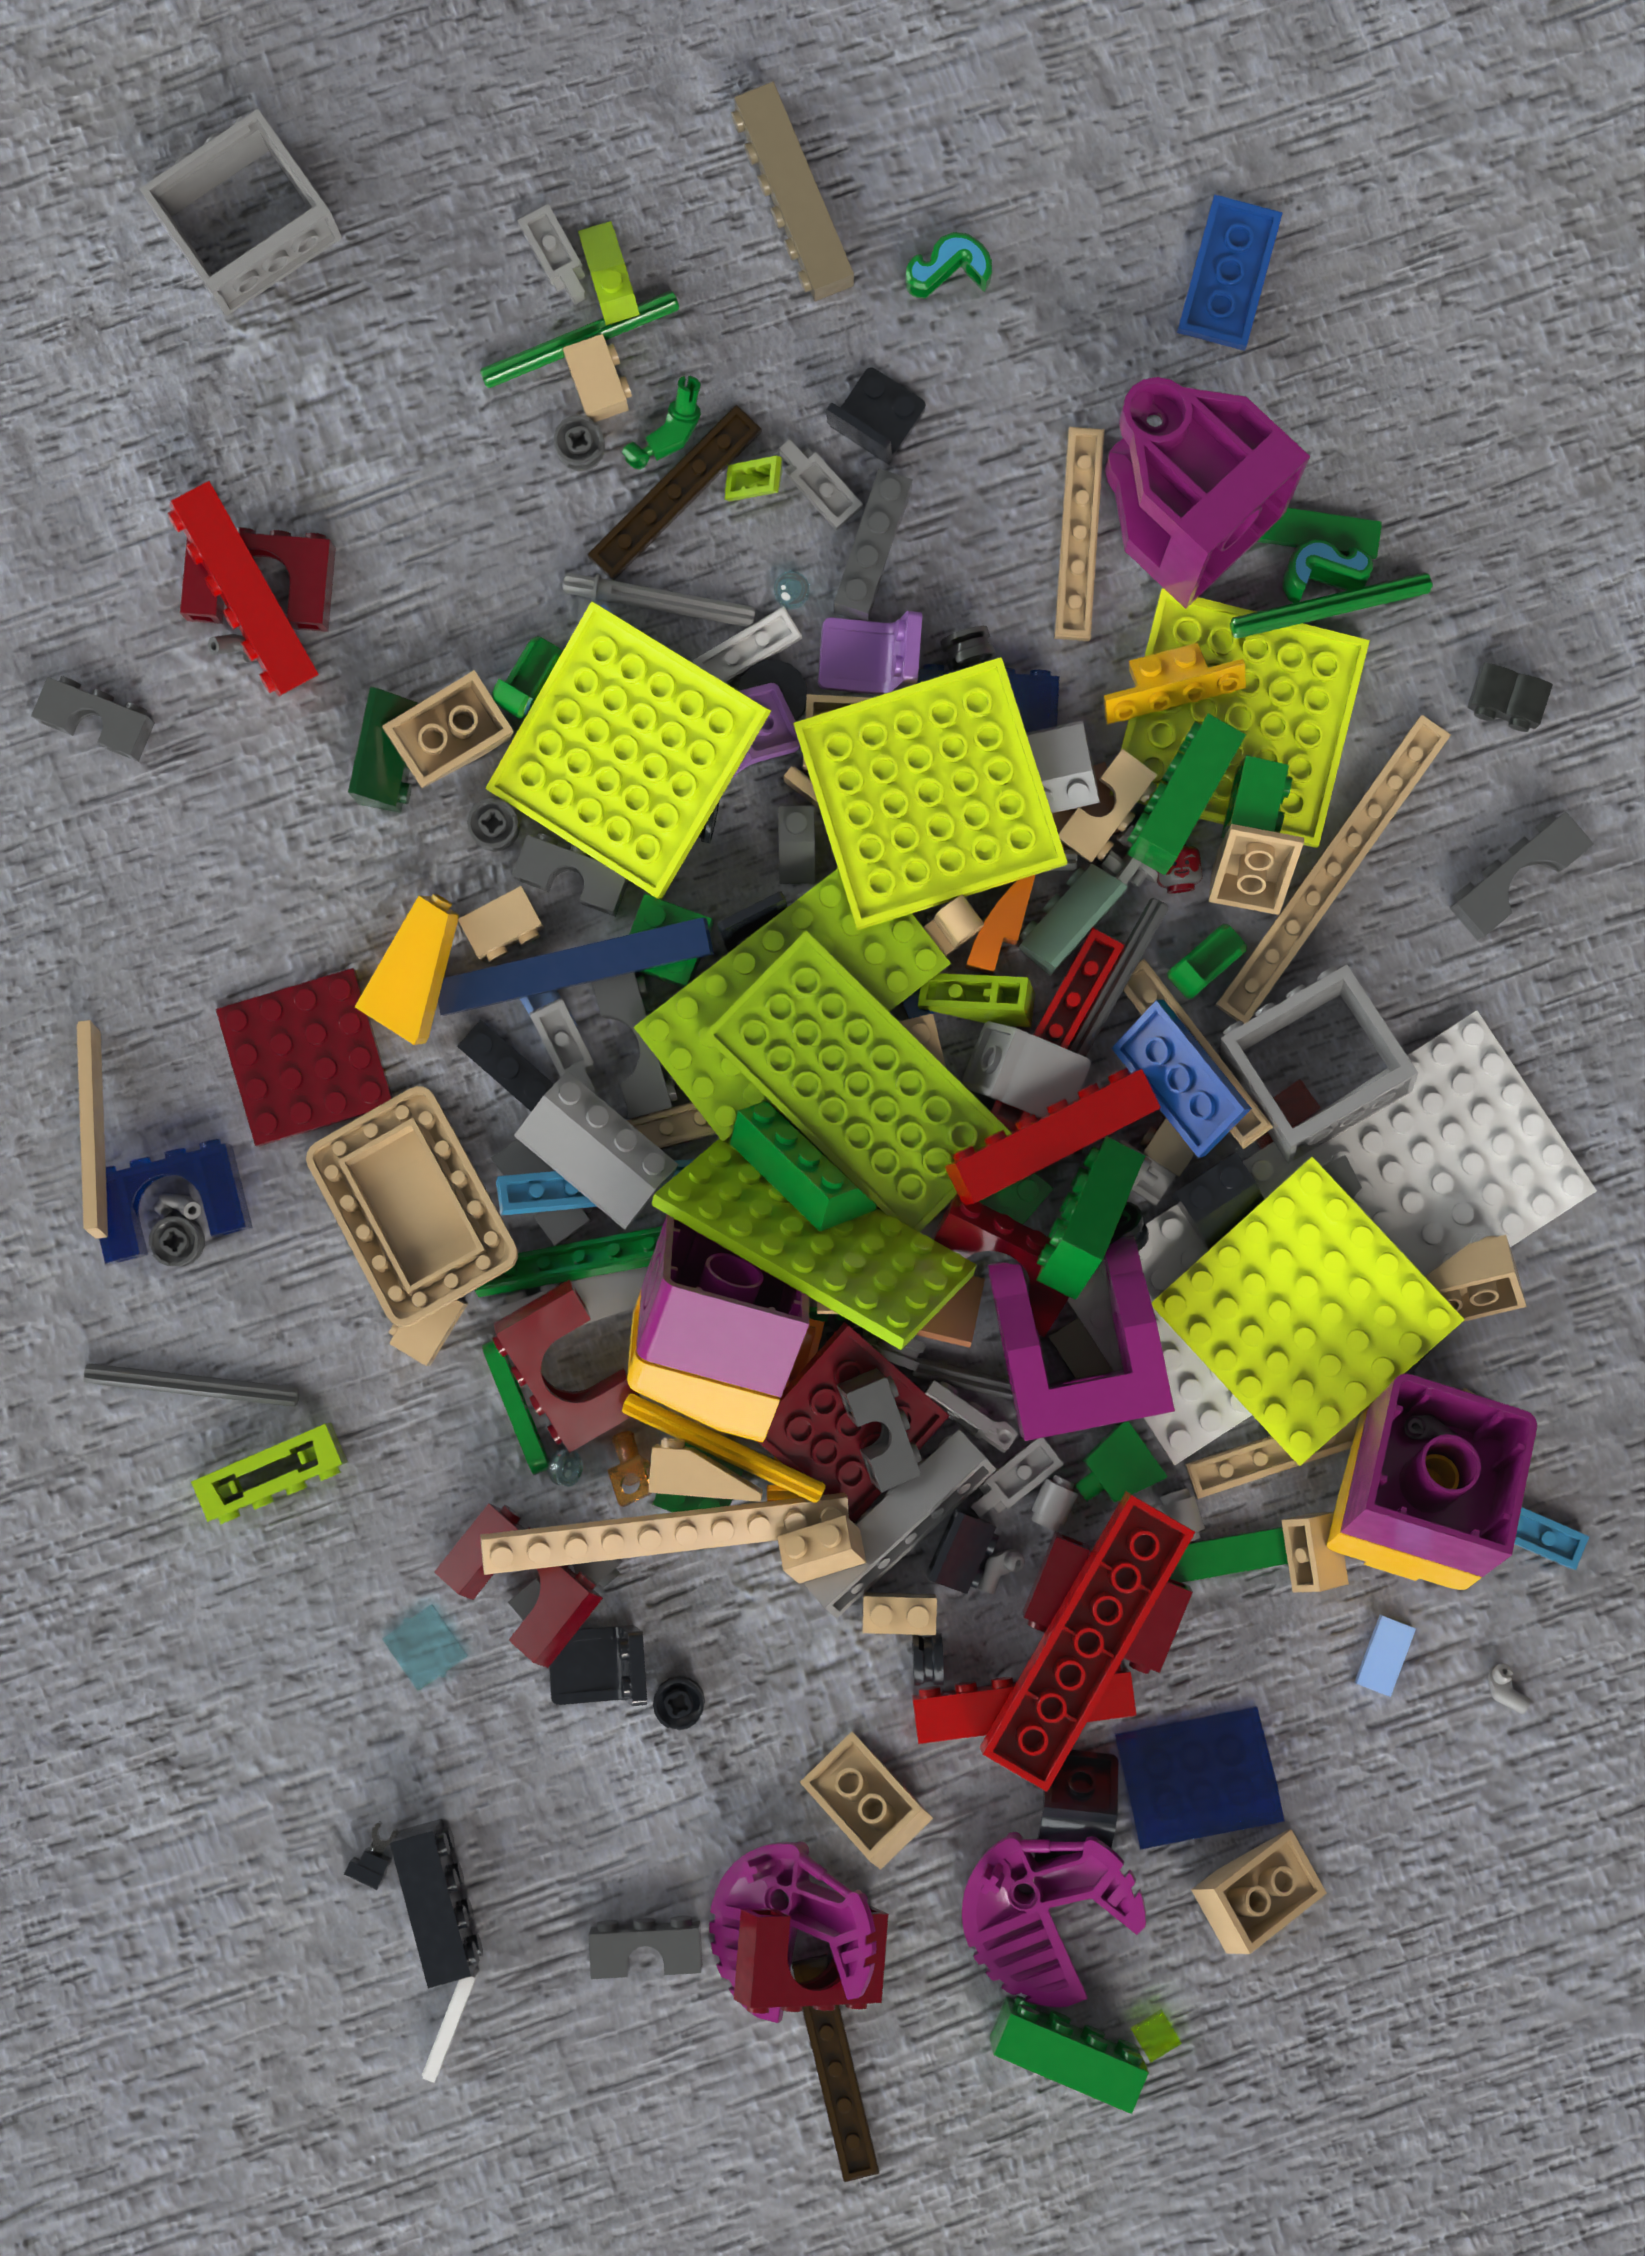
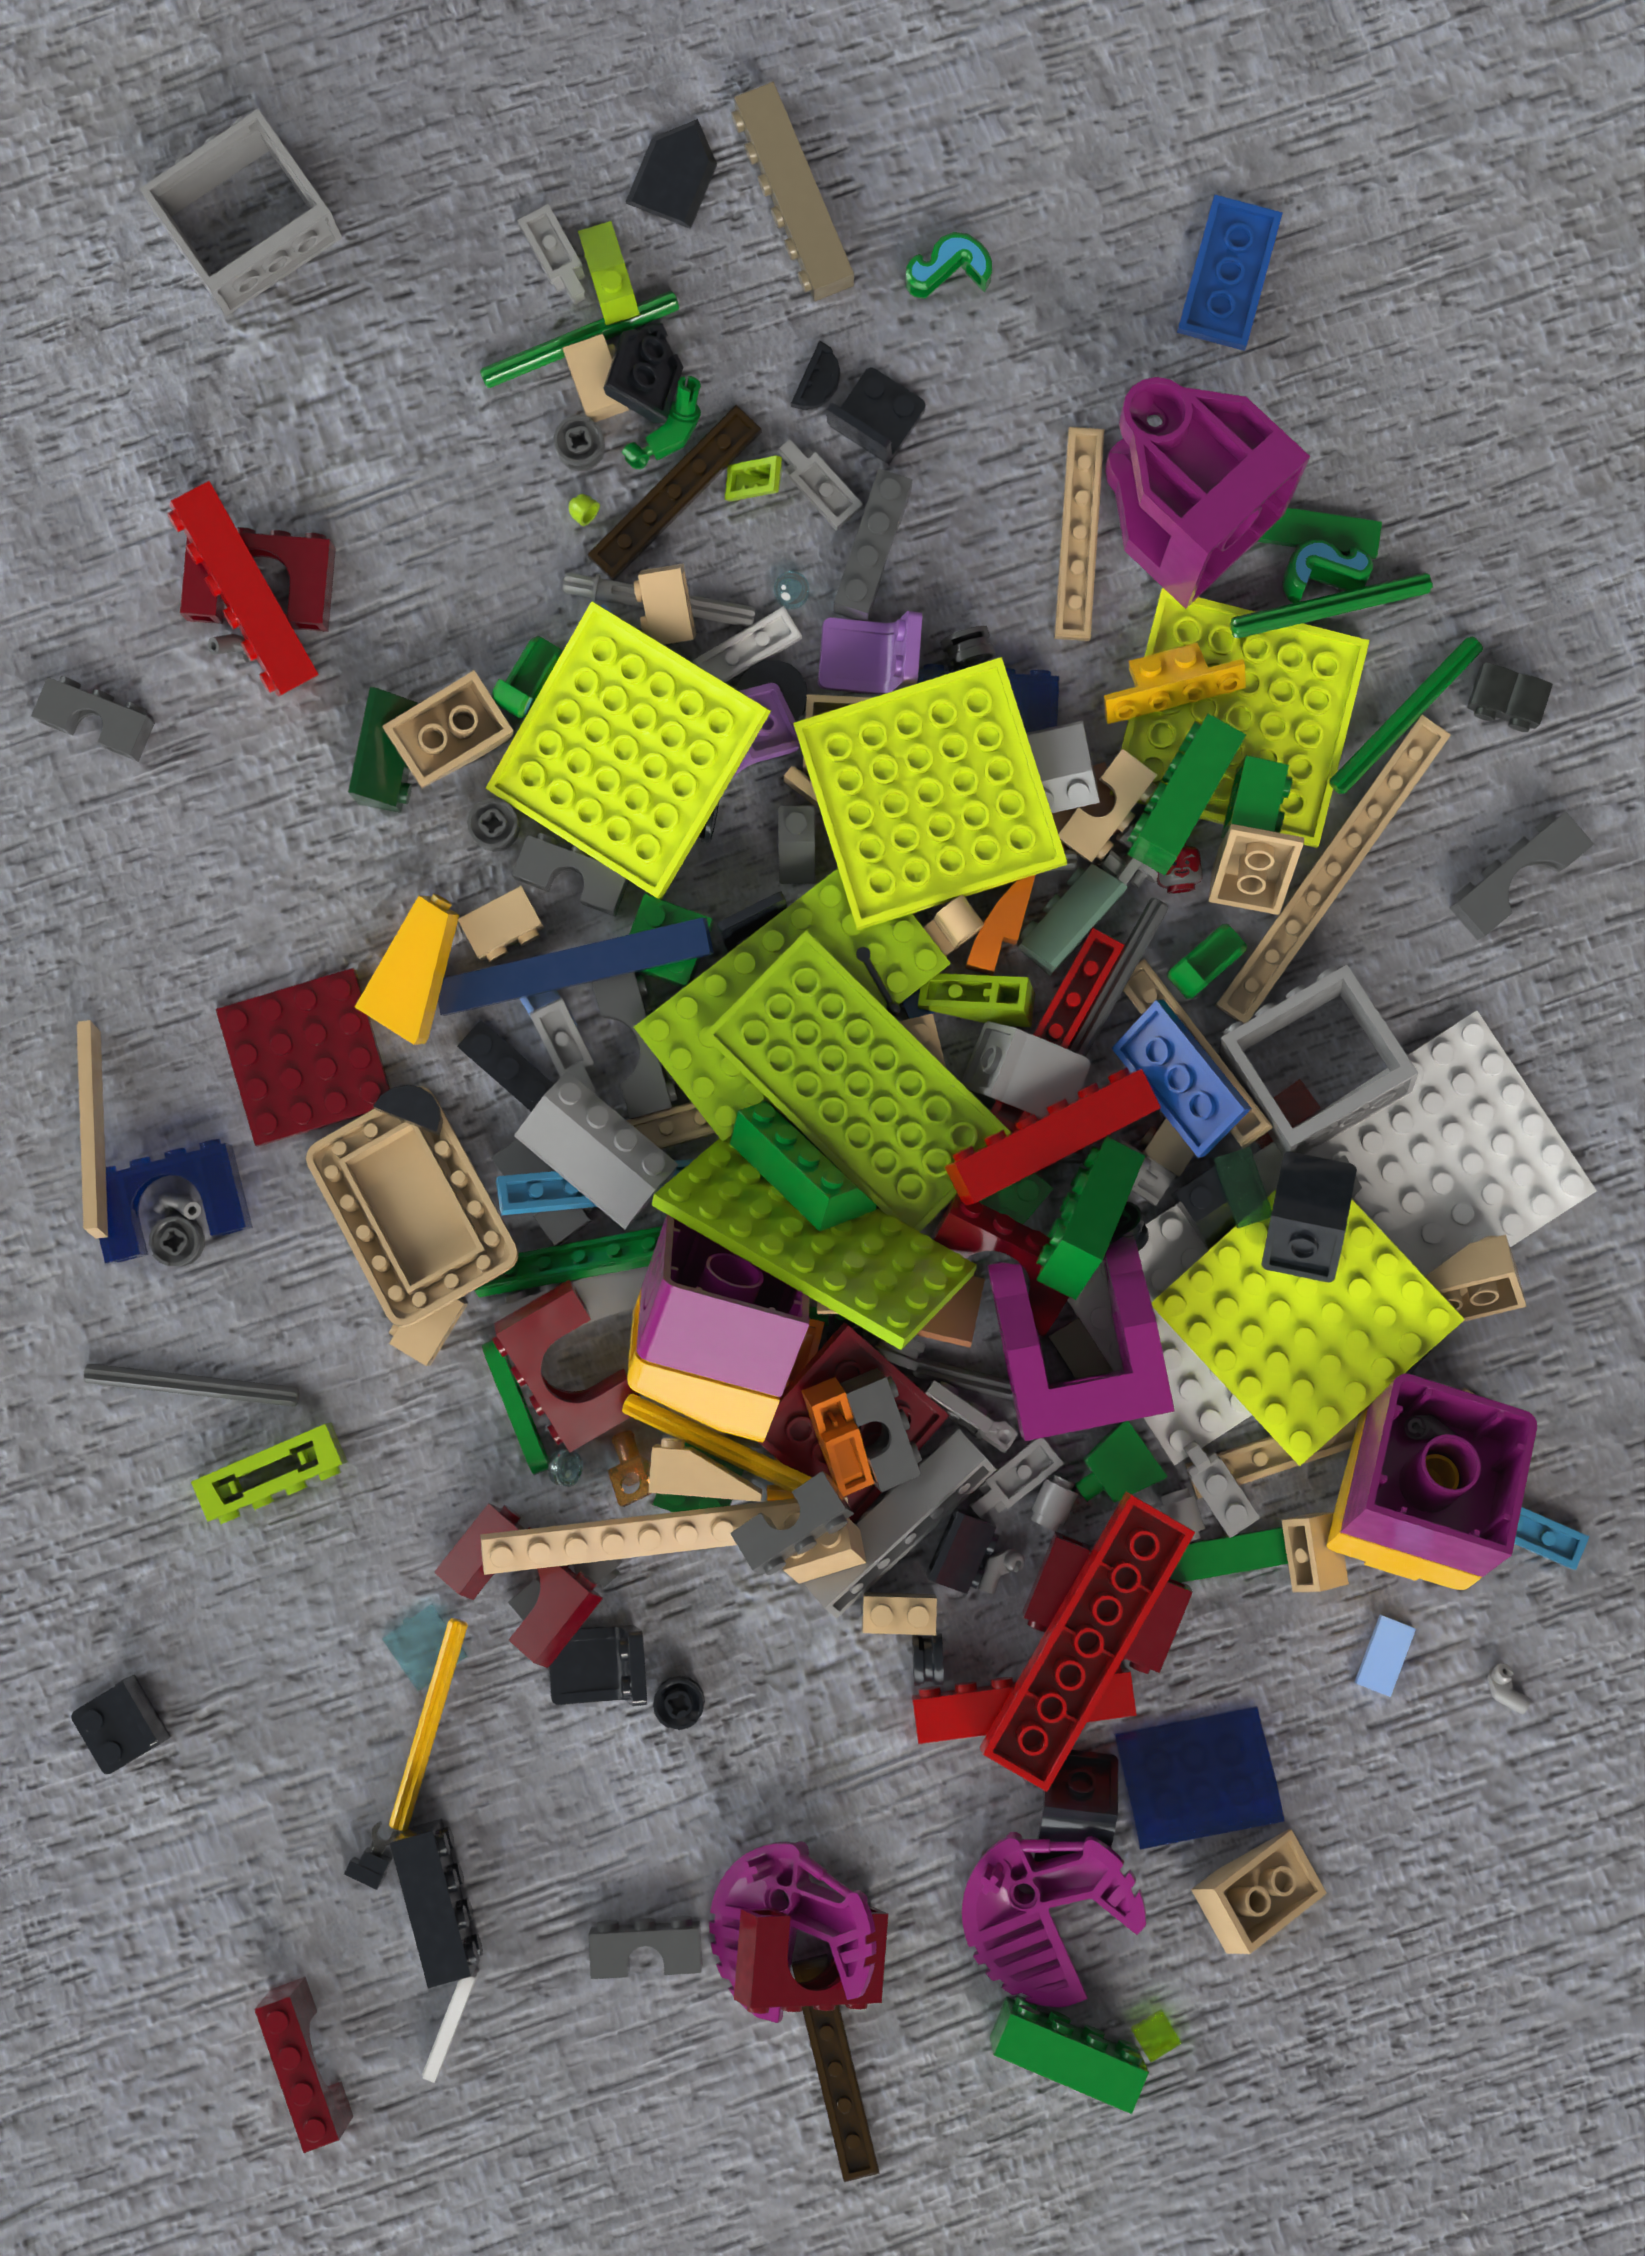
(120, 1725): none -> black piece
(317, 2110): none -> dark red arch
(412, 1106): none -> black tile
(428, 1724): none -> yellow axle
(583, 509): none -> lime hinge
(644, 373): none -> black tile
(665, 604): none -> tan brick
(674, 175): none -> black tile
(819, 379): none -> black tile
(821, 1511): none -> dark grey arch
(838, 1436): none -> orange slope
(863, 955): none -> black hinge
(866, 1800): tan slope -> none
(1220, 1490): none -> light grey hinge
(1243, 1187): none -> clear green plate
(1309, 1216): none -> black piece
(1406, 715): none -> green axle

